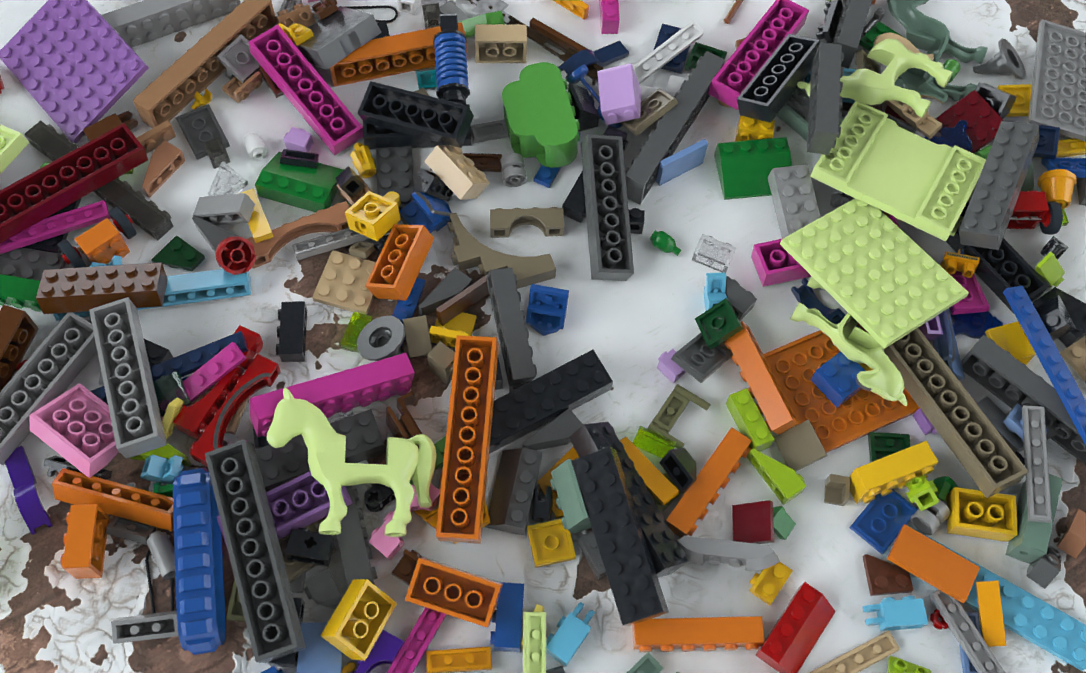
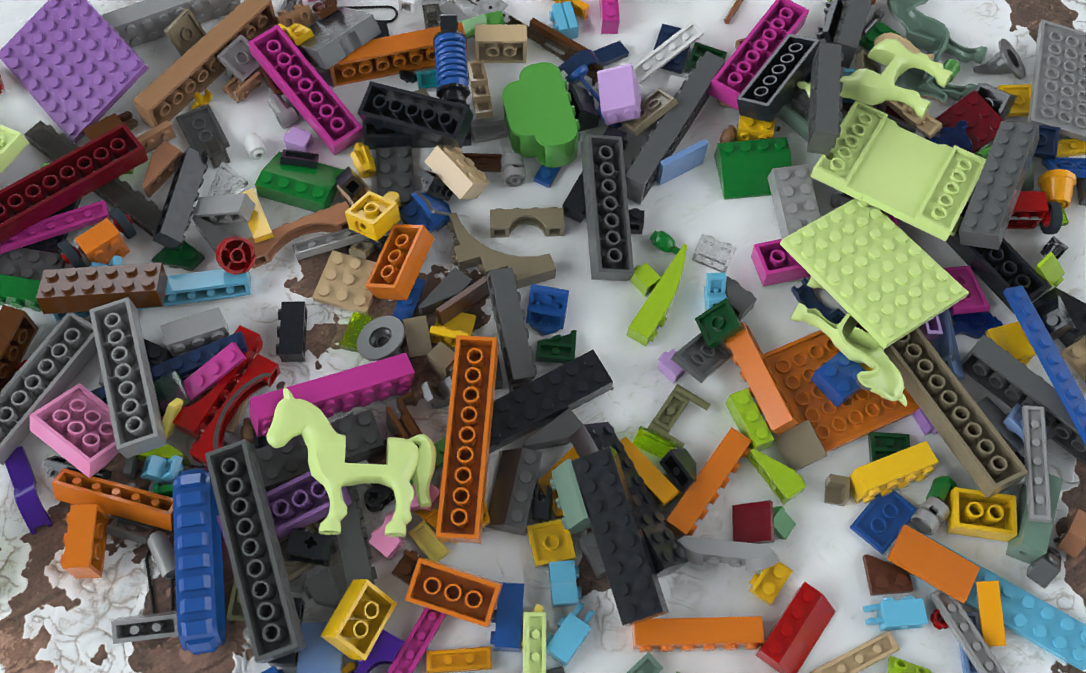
(131, 467): none -> dark grey tile
(180, 199): none -> black brick
(184, 31): none -> dark tan tile
(194, 331): none -> light grey brick
(247, 430): none -> medium nougat cylinder
(285, 115): none -> light grey piece
(408, 76): none -> black plant
(427, 542): none -> light yellow tile
(438, 393): none -> dark grey brick
(479, 89): none -> tan slope
(557, 349): none -> dark green wing
(563, 583): none -> medium azure brick
(564, 19): none -> medium azure brick
(644, 278): none -> lime brick
(655, 308): none -> lime slope
(728, 135): none -> medium nougat cylinder
(922, 492): lime brick -> none
(959, 262): light orange hips -> none

